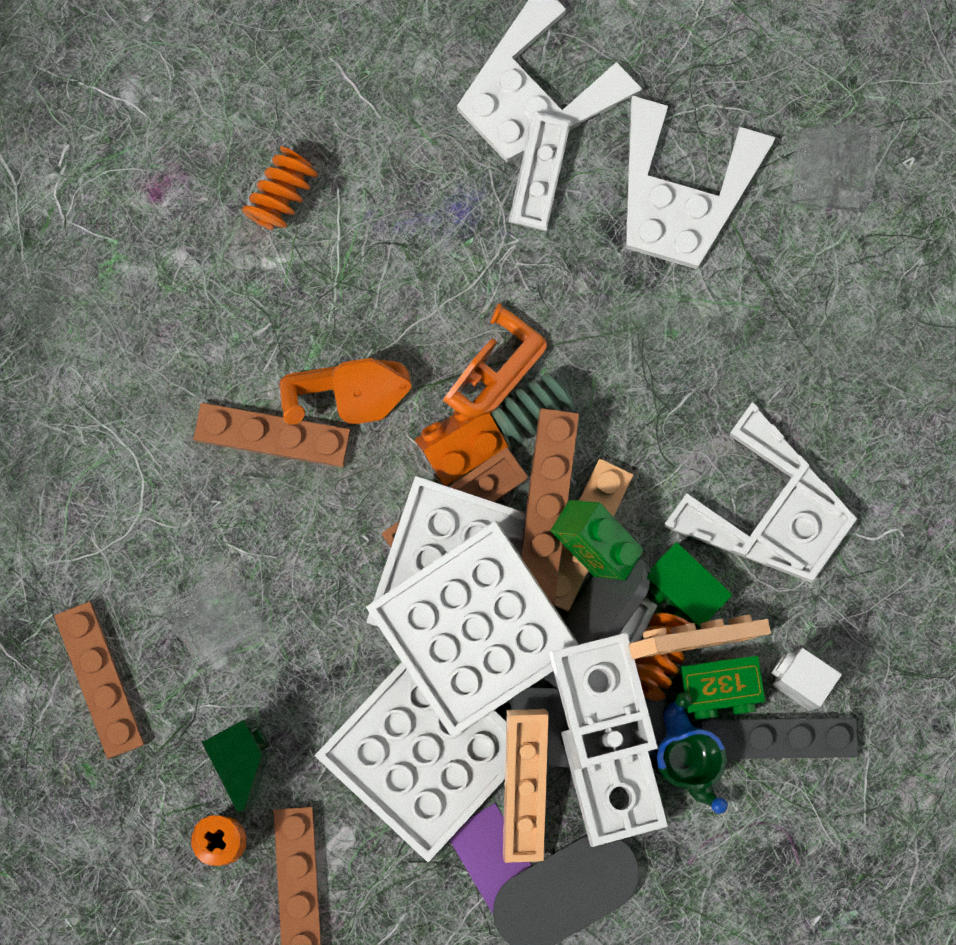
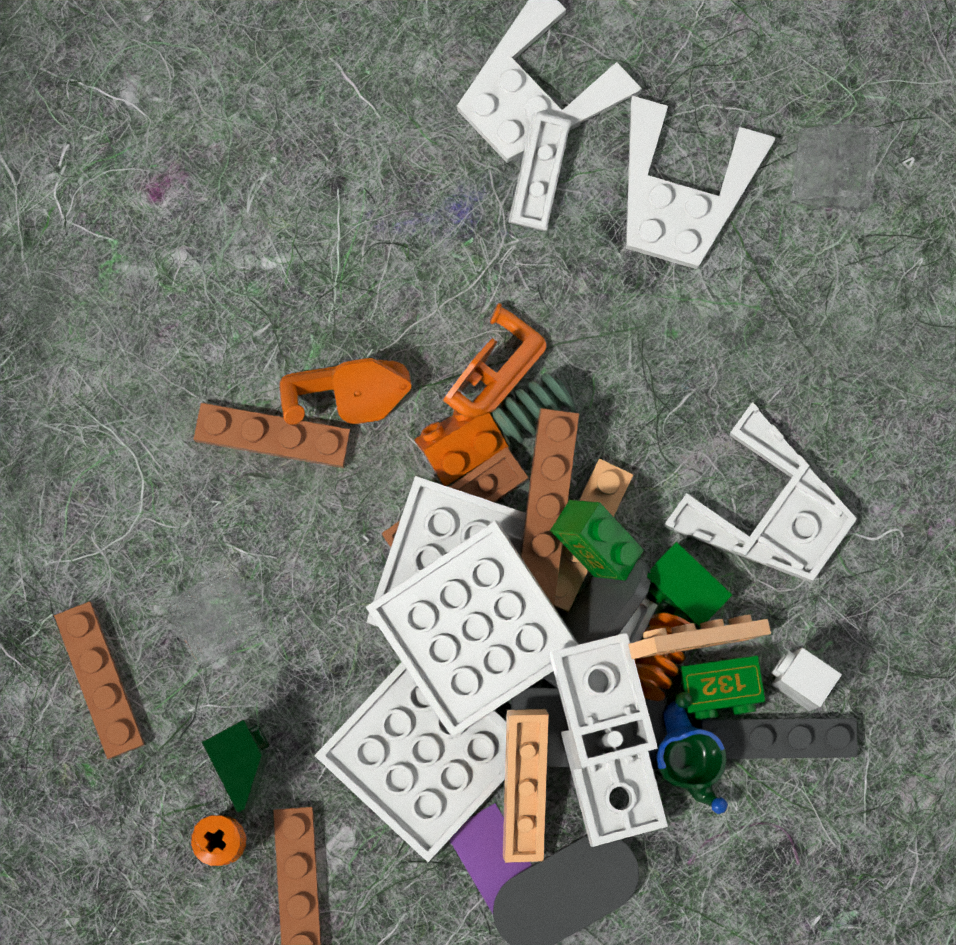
(279, 189): orange piece -> none

